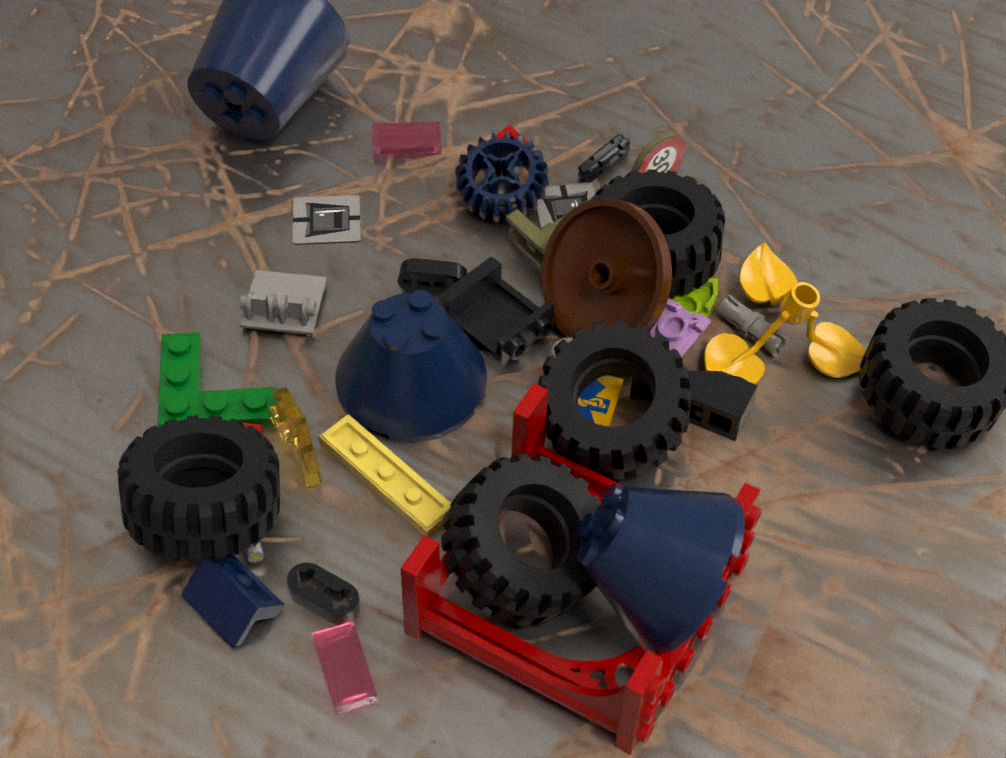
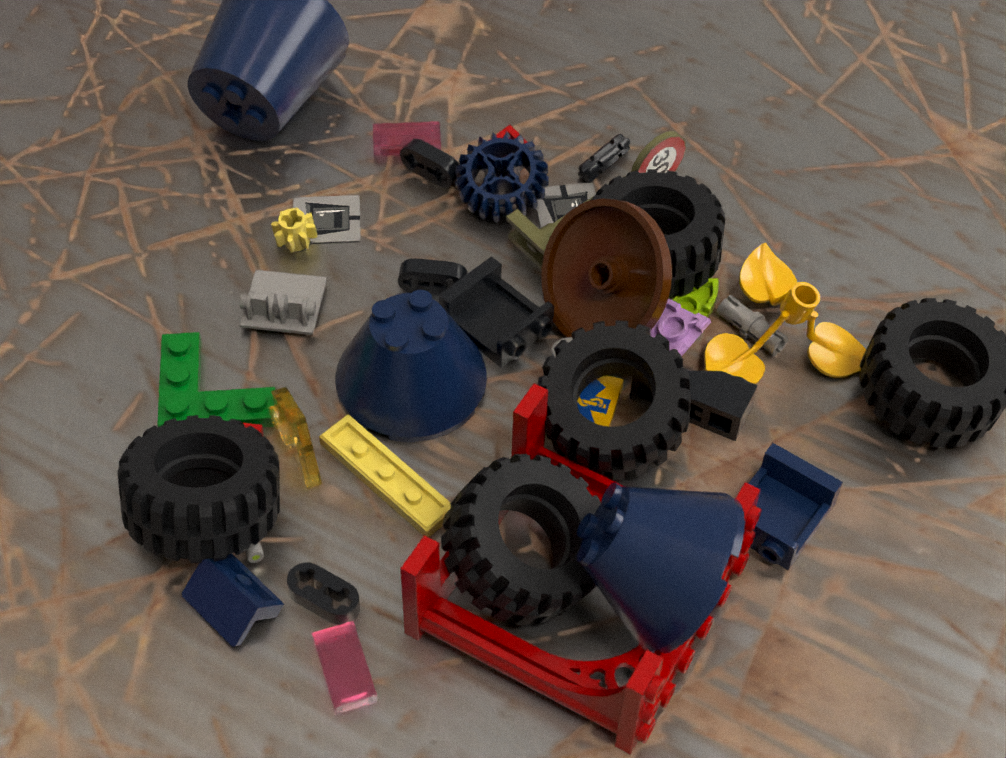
(294, 230): none -> light yellow gear
(429, 162): none -> black beam
(793, 504): none -> dark blue panel

